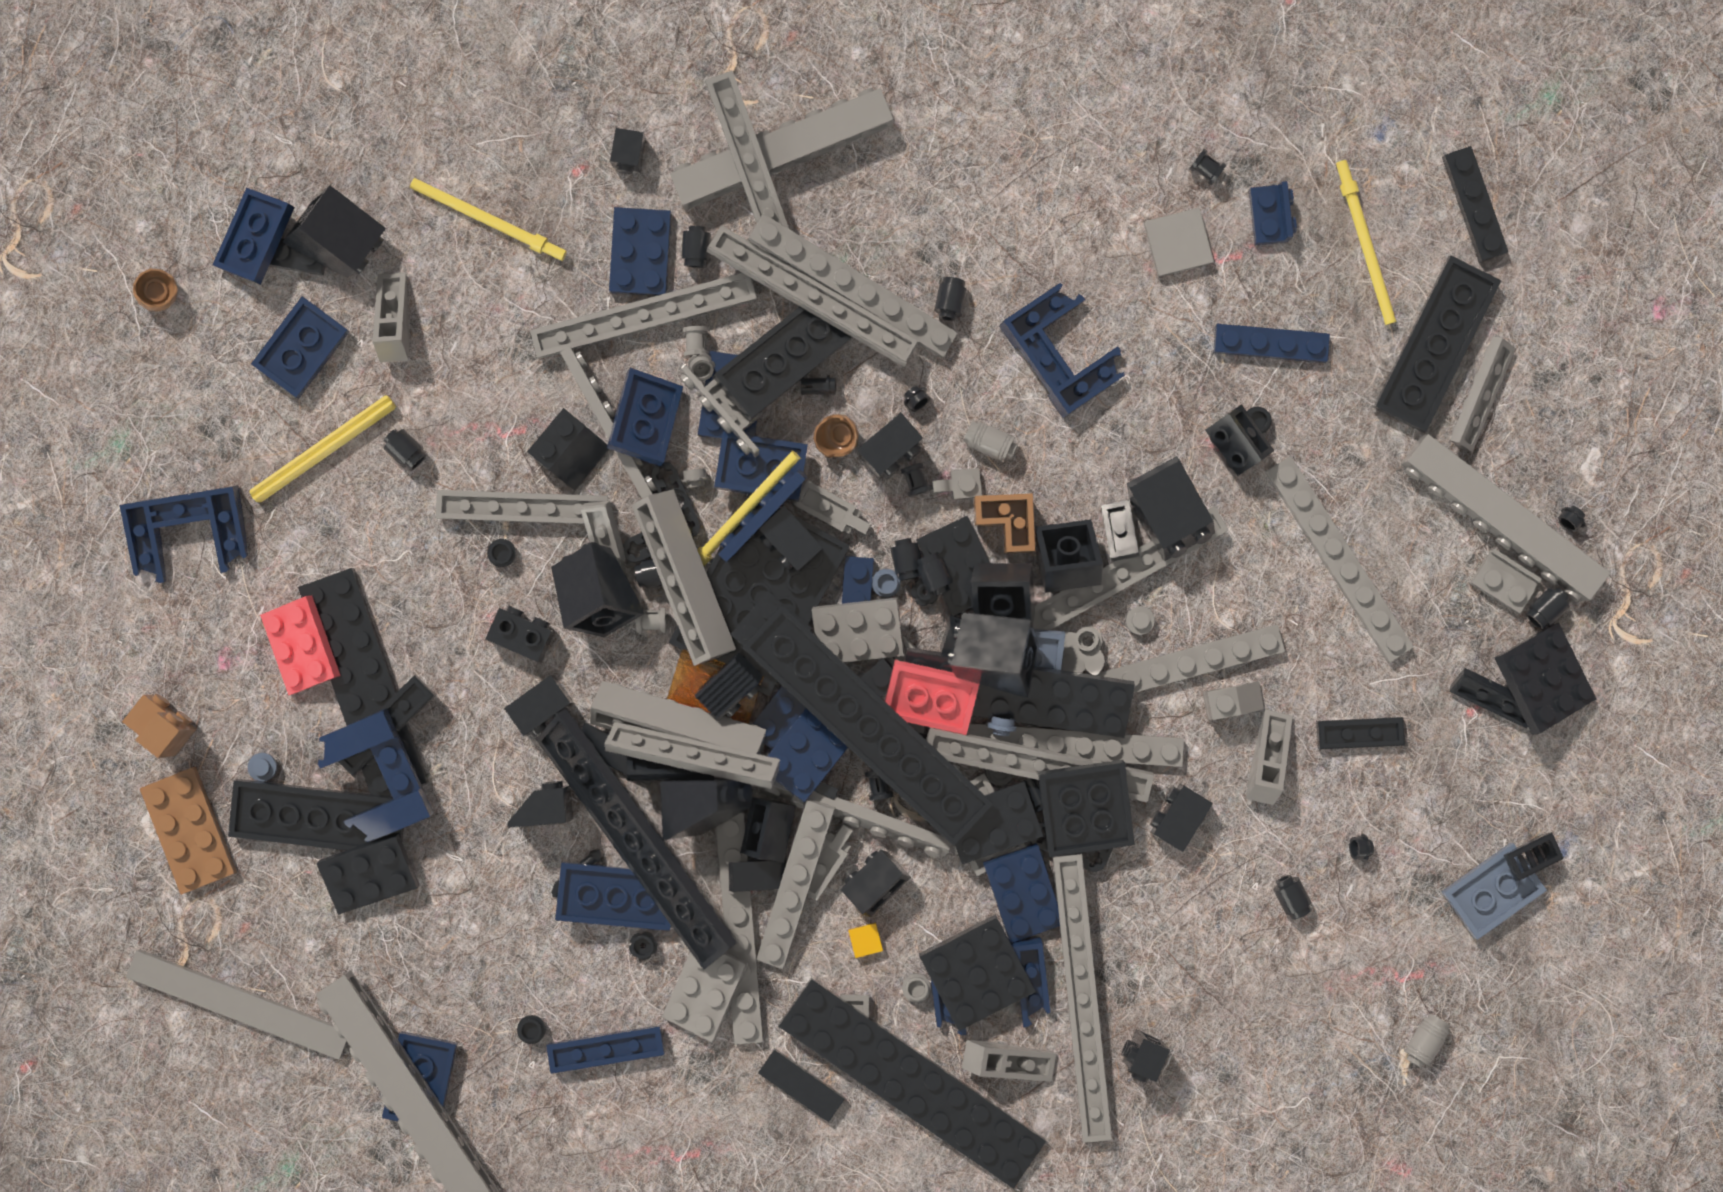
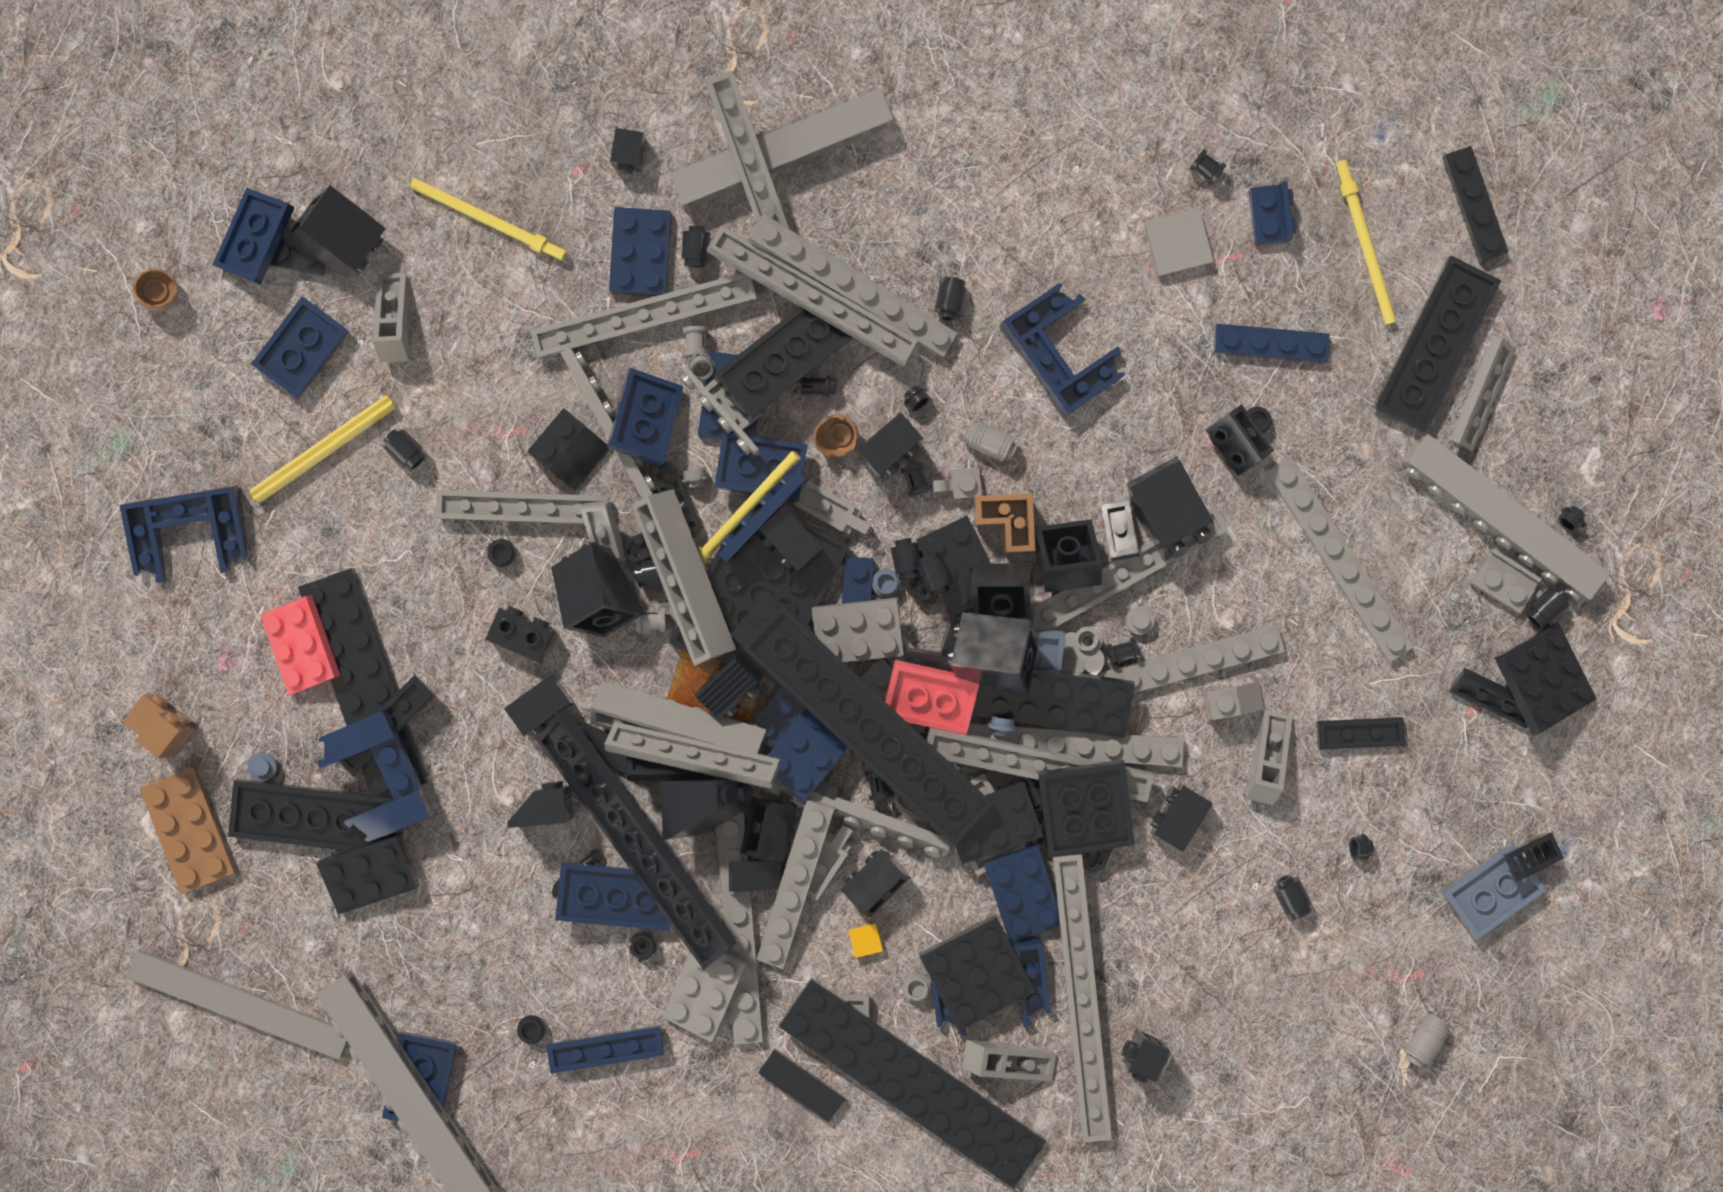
(1123, 653): none -> black bush

